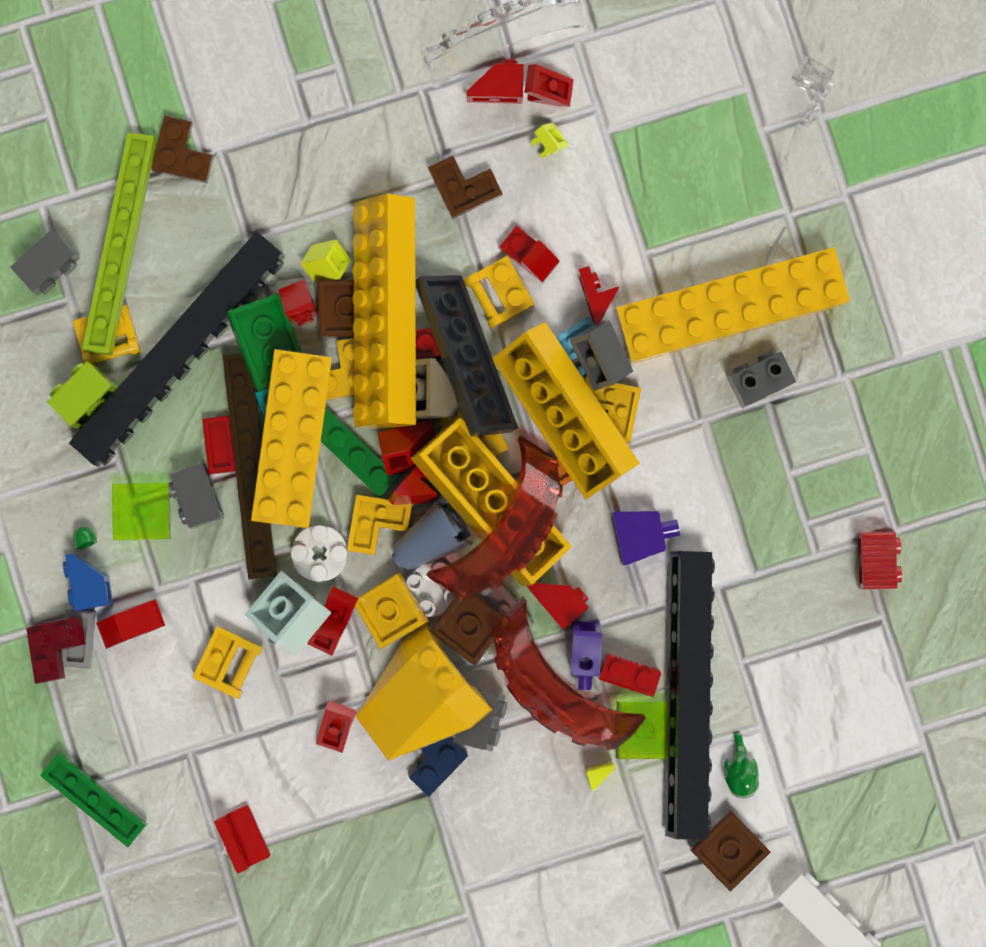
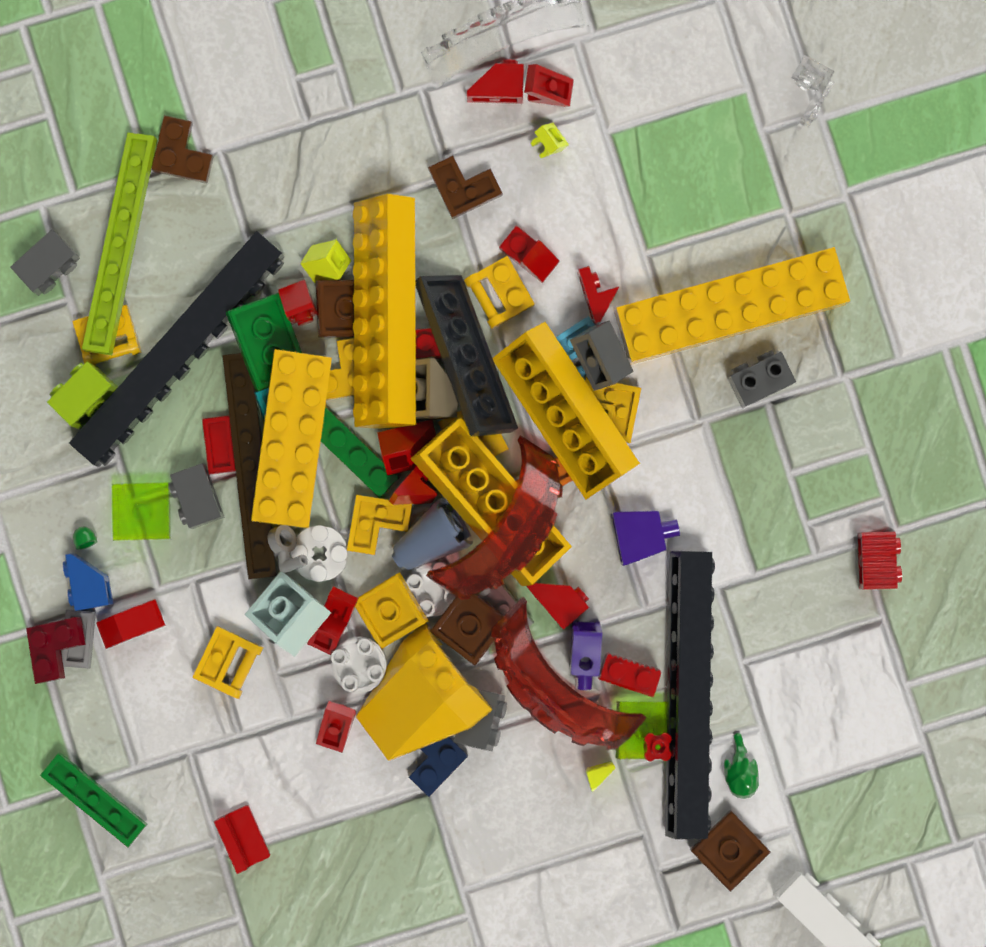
(282, 541): none -> light grey plate
(358, 664): none -> white dish
(650, 743): none -> red plate

